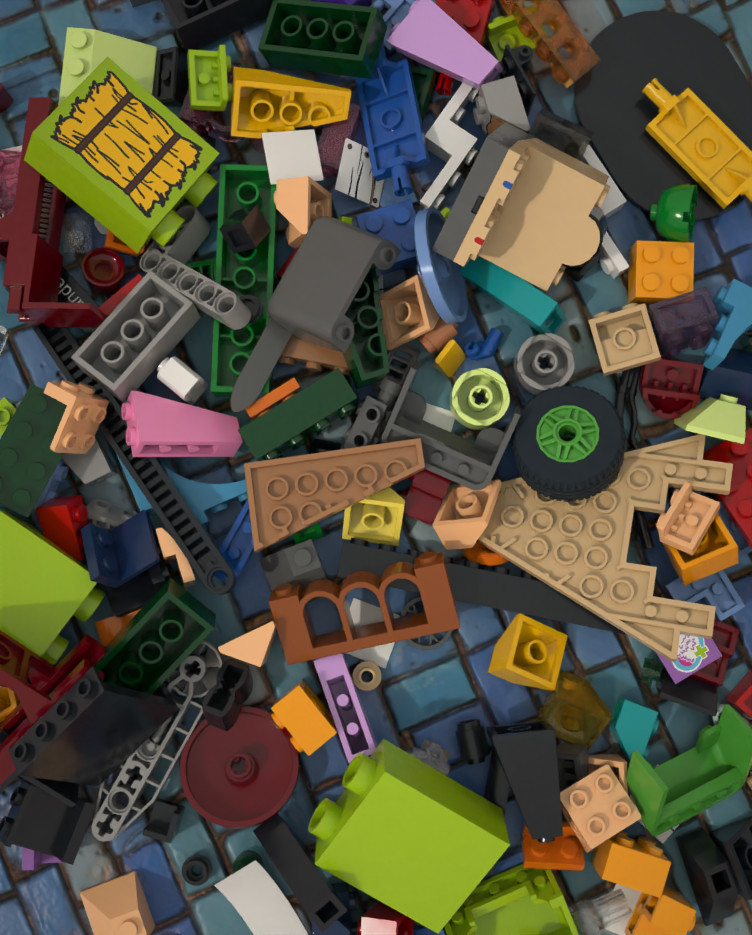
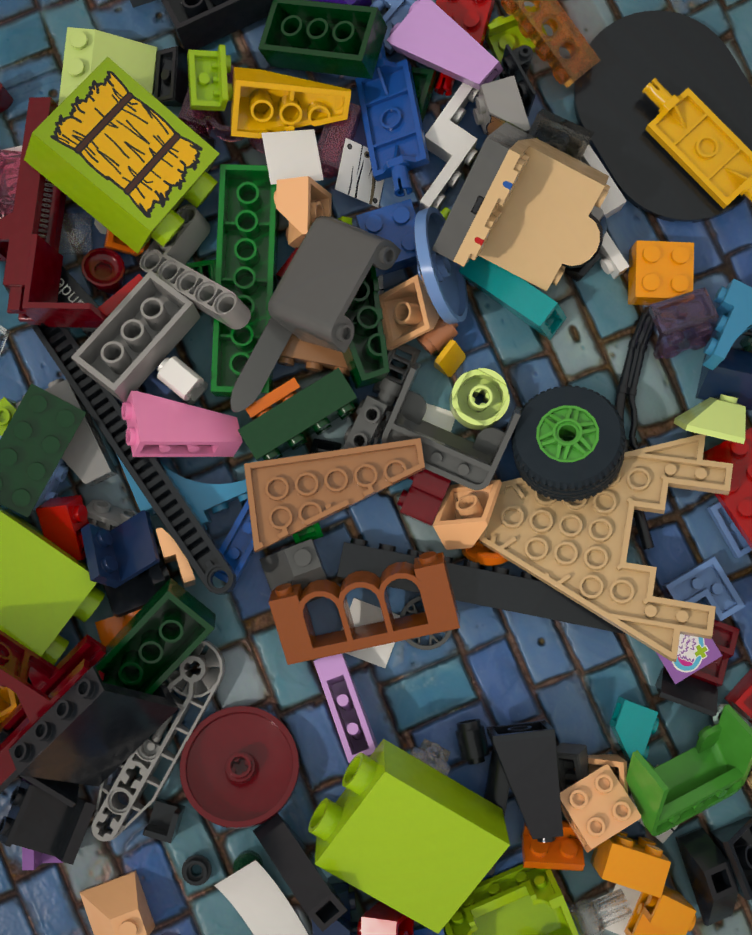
(81, 417): light nougat bracket -> none
(231, 690): black brick -> none
(245, 229): black panel -> none
(252, 646): light nougat slope -> none
(254, 305): black plate -> none
(304, 718): light orange brick -> none
(367, 666): tan plate -> none
(375, 518): light yellow slope -> none
(486, 348): blue arm -> none
(529, 654): yellow slope -> none
(538, 348): light grey brick -> none
(575, 710): clear yellow slope -> none
(624, 338): tan plate -> none
(650, 671): clear green plate -> none
(670, 386): dark red slope -> none
(675, 212): green cylinder -> none
(686, 519): light nougat bracket -> none
(713, 554): light orange slope -> none

